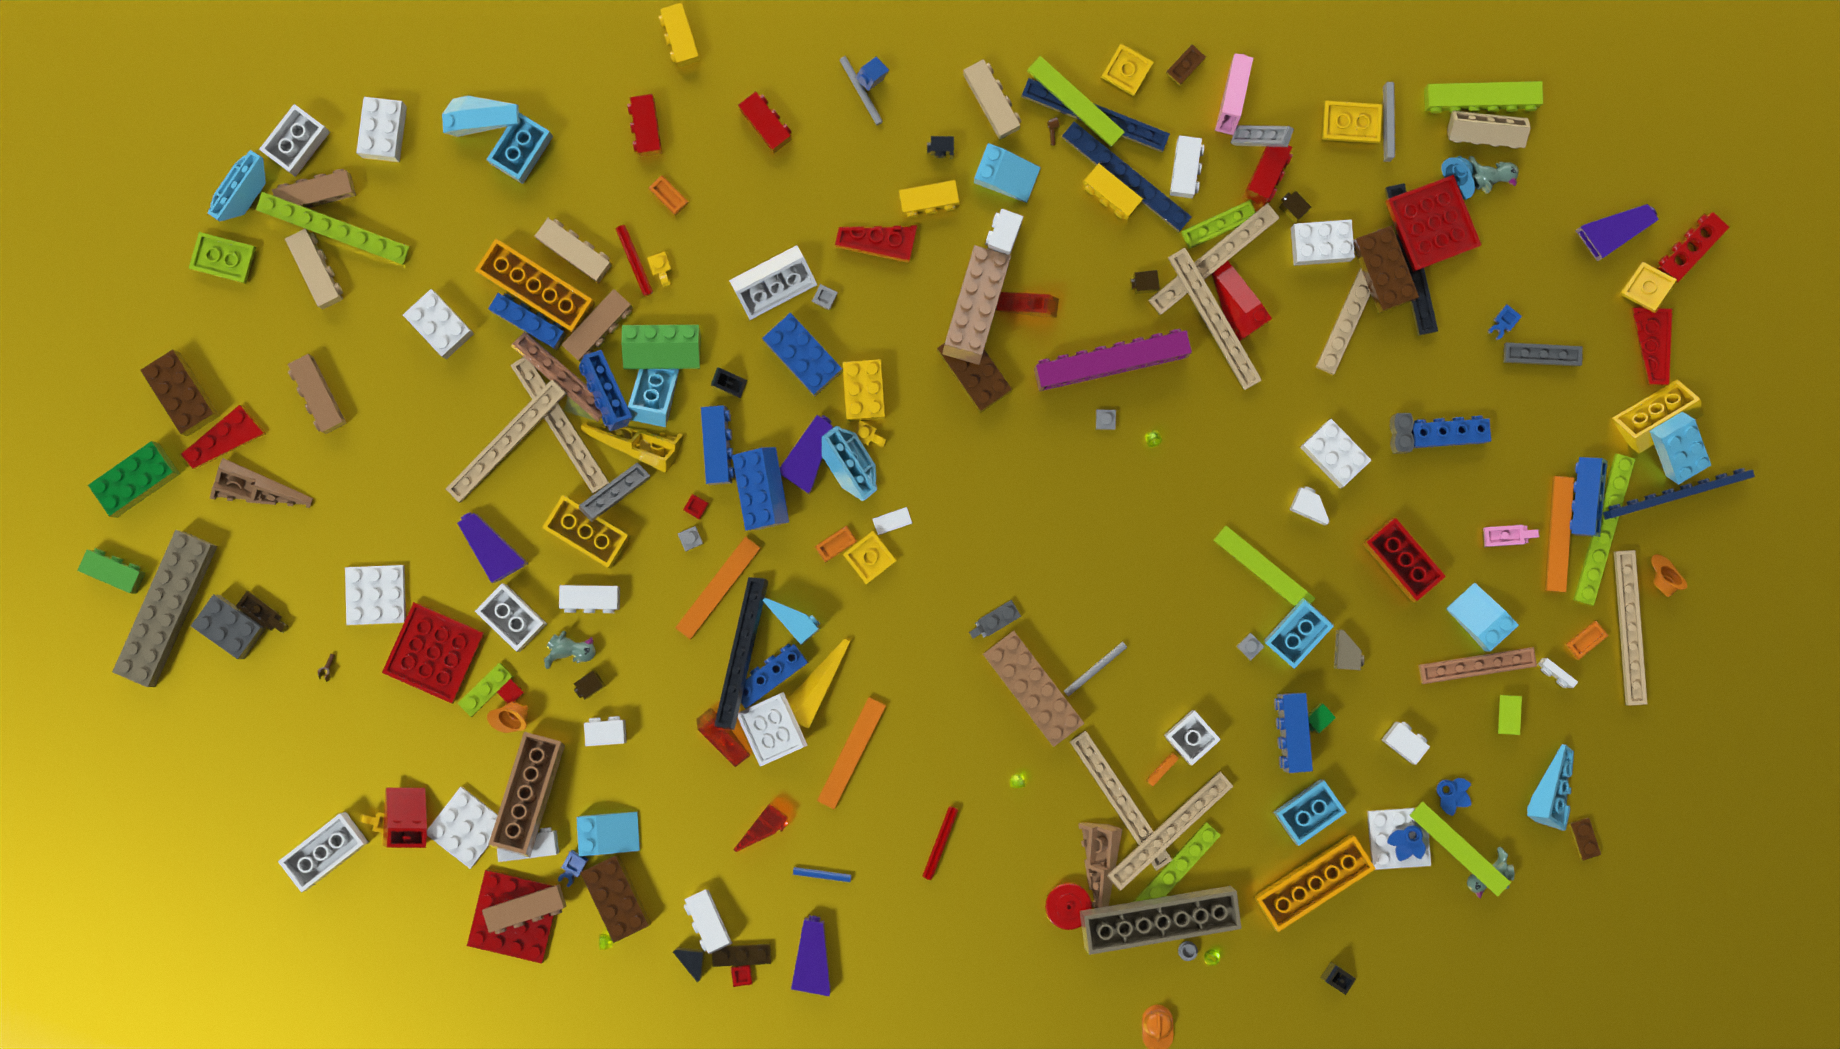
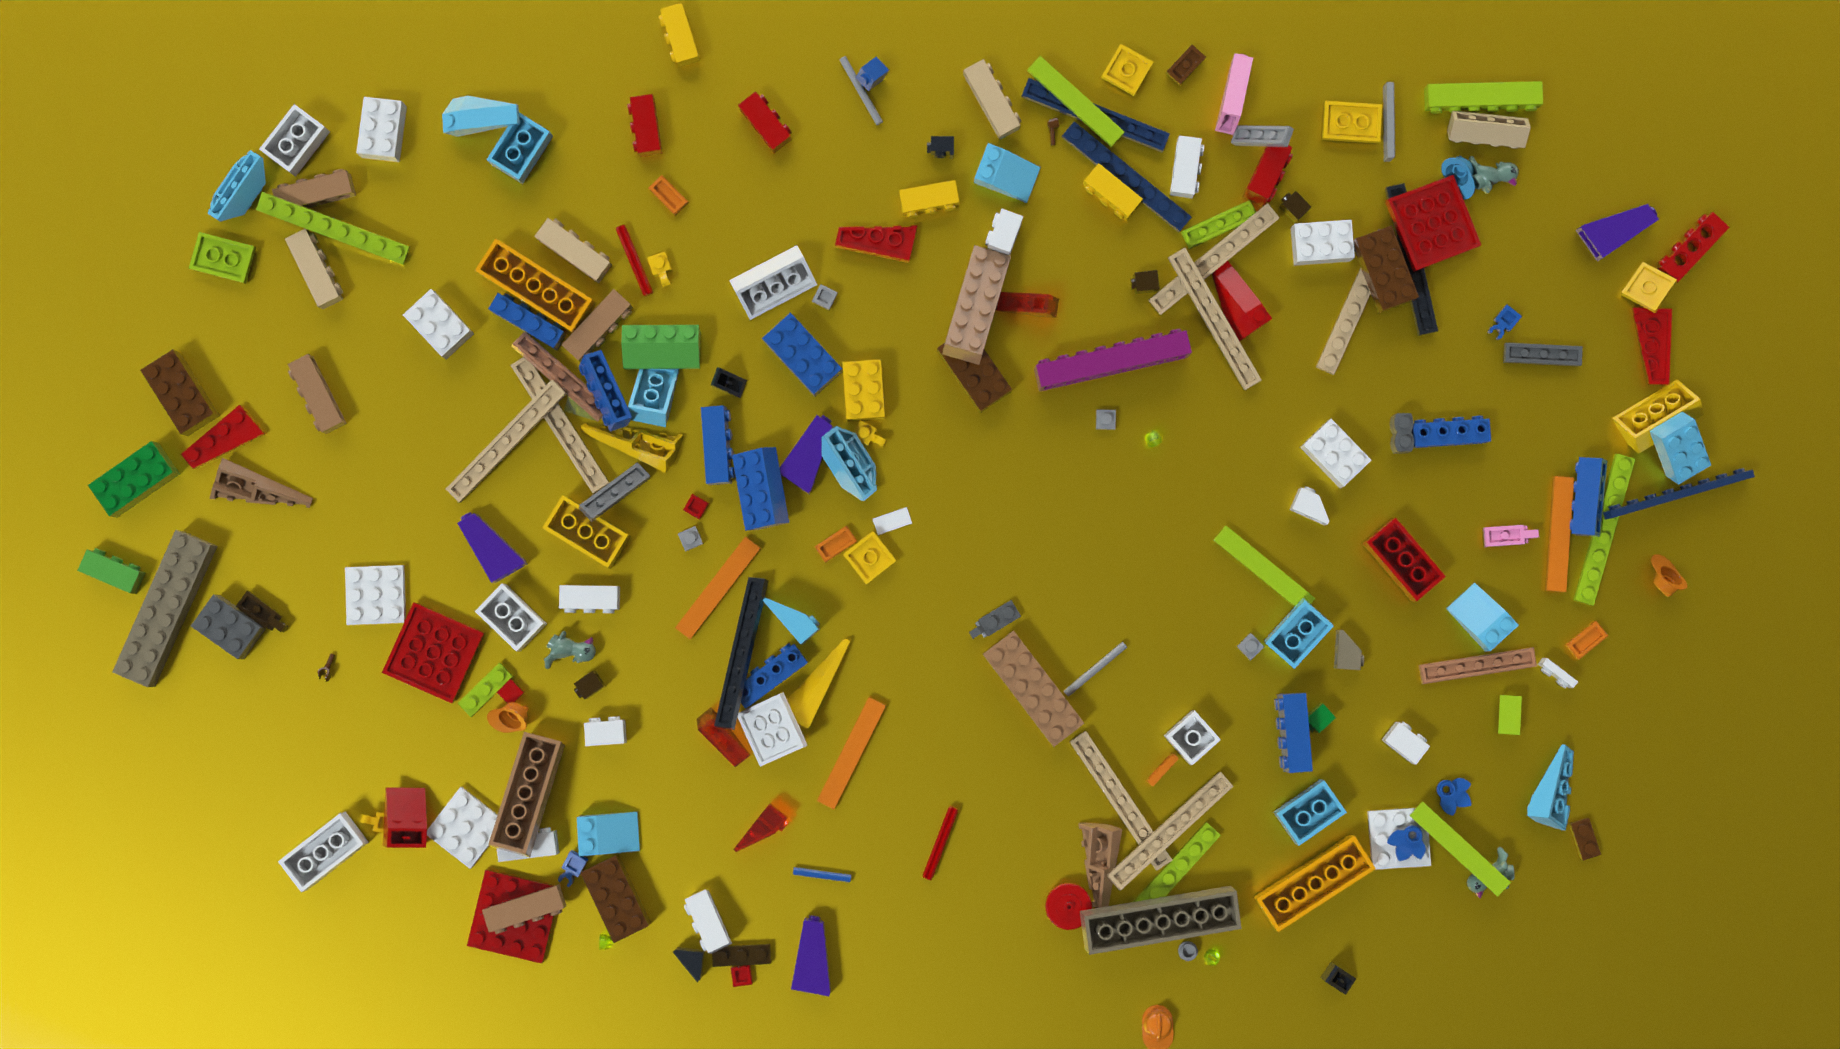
(1017, 781): clear neon green hinge -> none
(1630, 627): tan plate -> none

